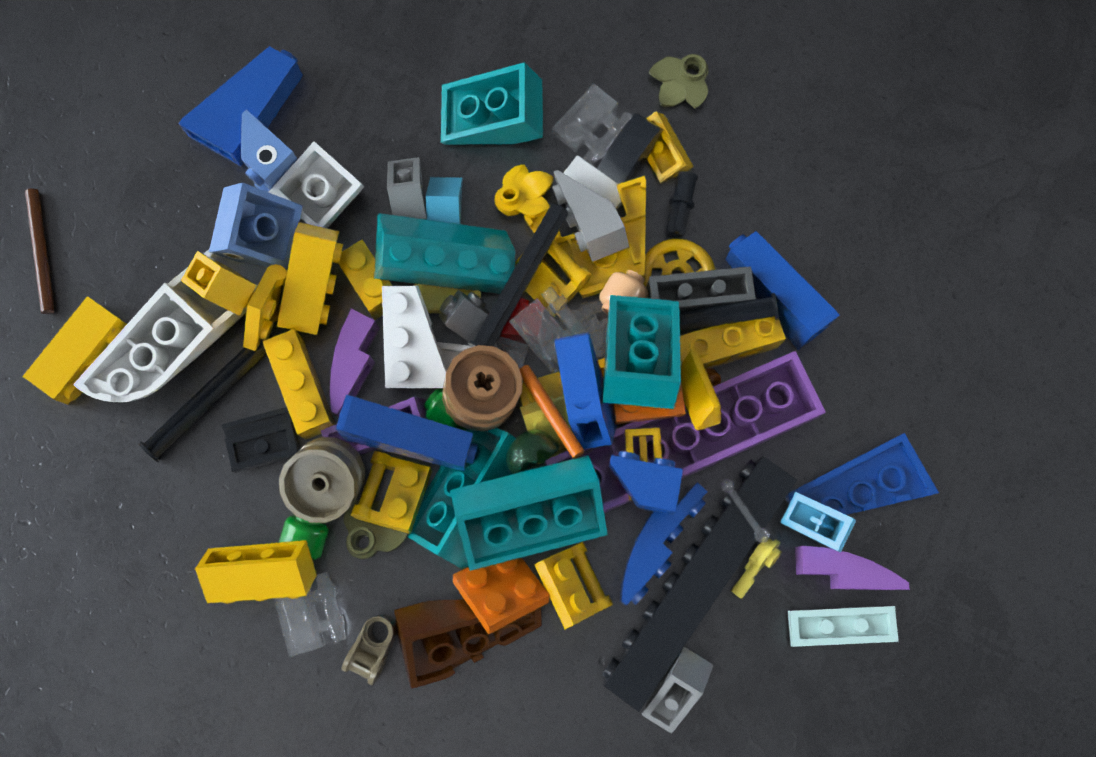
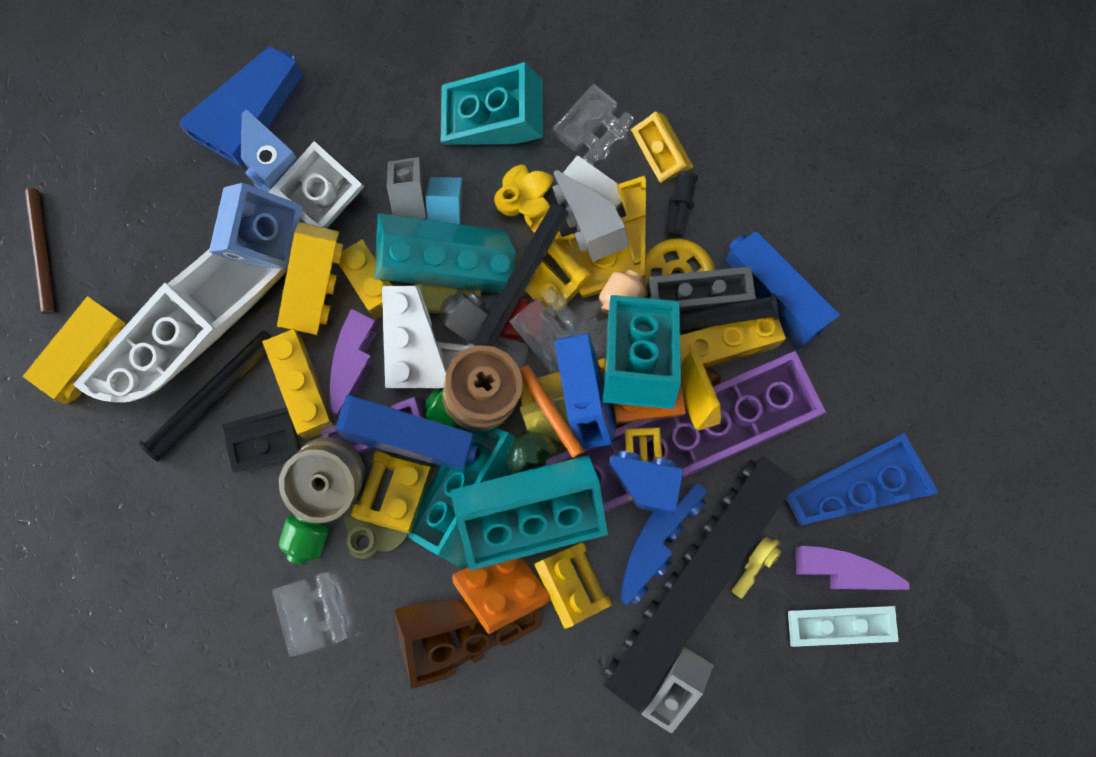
(218, 283): yellow brick -> none
(256, 572): yellow brick -> none
(264, 307): yellow plate -> none
(369, 654): dark tan piece -> none
(629, 148): black slope -> none
(678, 83): olive plate -> none
(760, 535): clear hinge -> none
(818, 522): medium azure slope -> none

